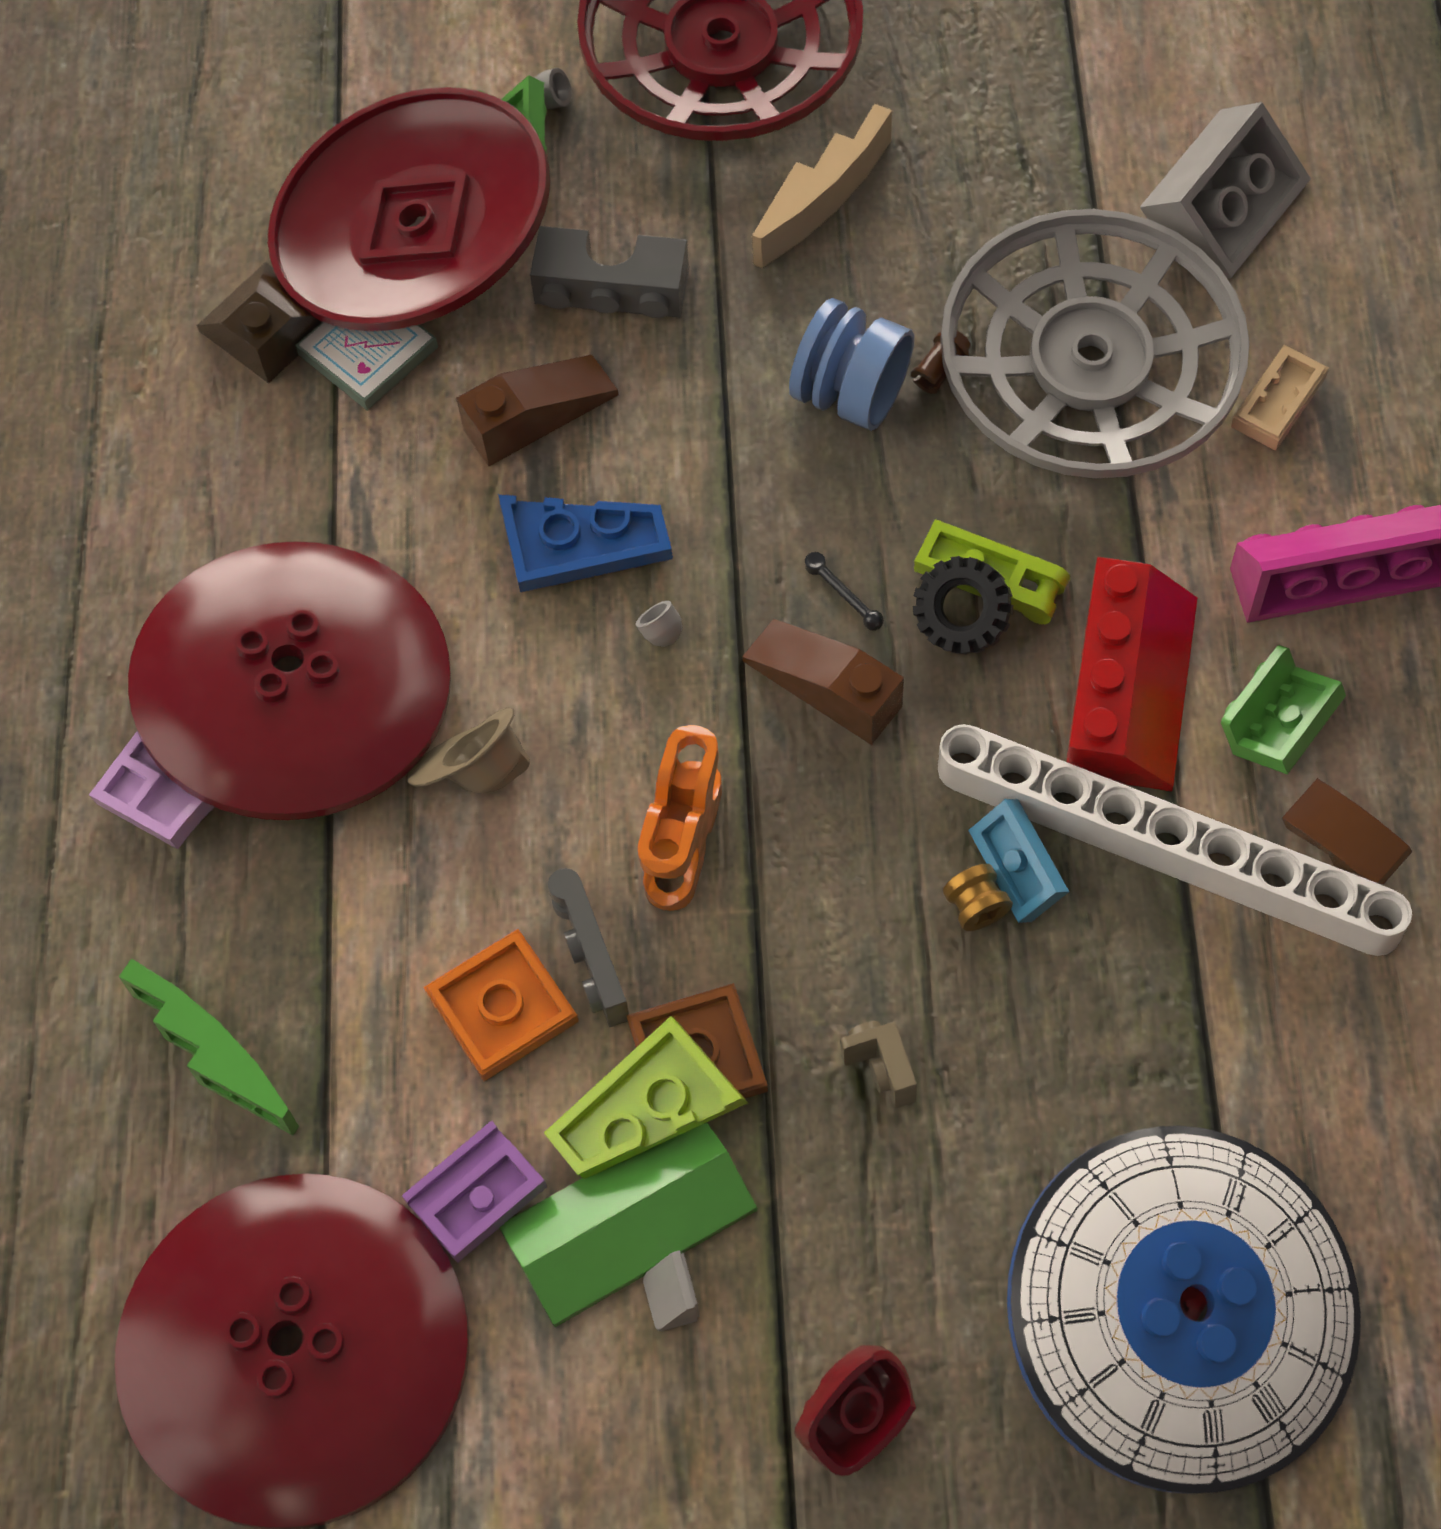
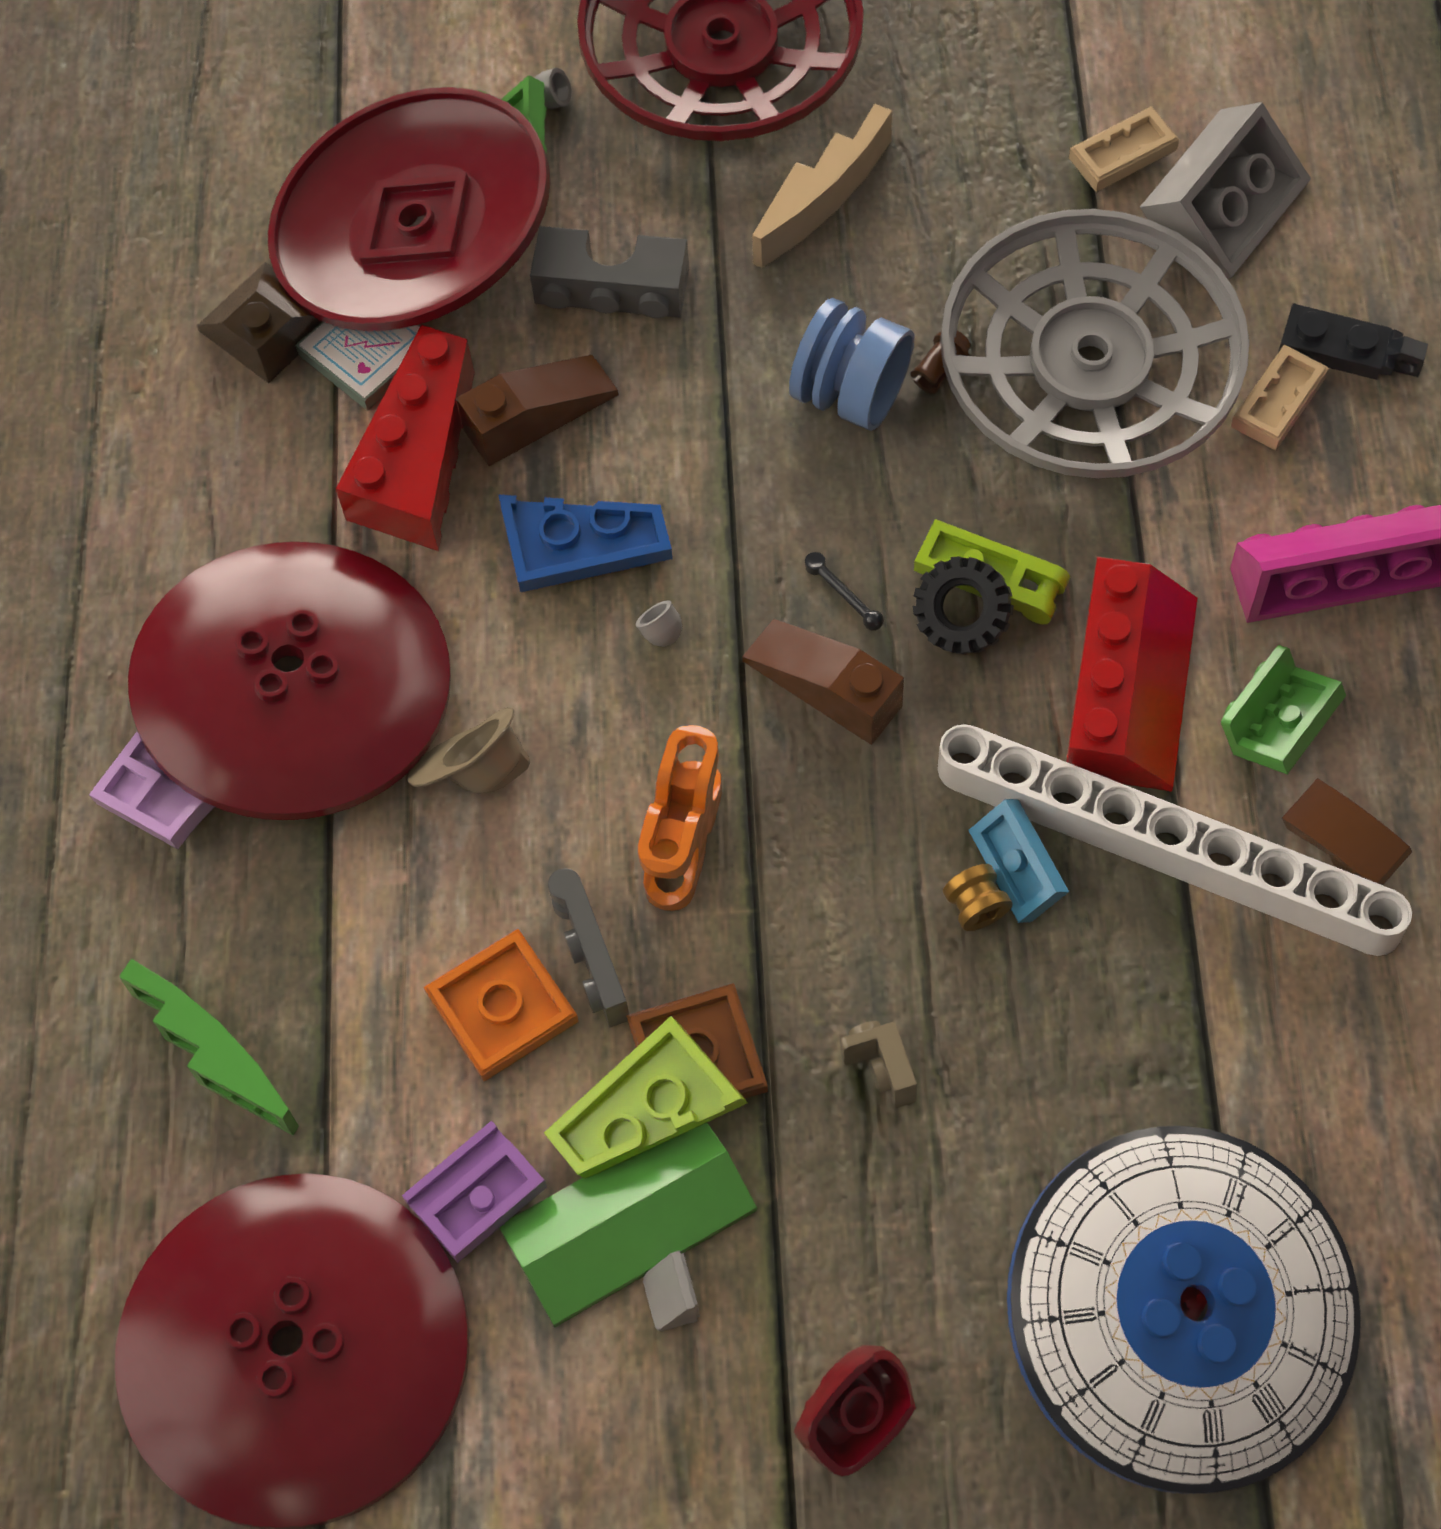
(411, 444): none -> red wedge
(1123, 149): none -> tan plate
(1352, 344): none -> black hinge

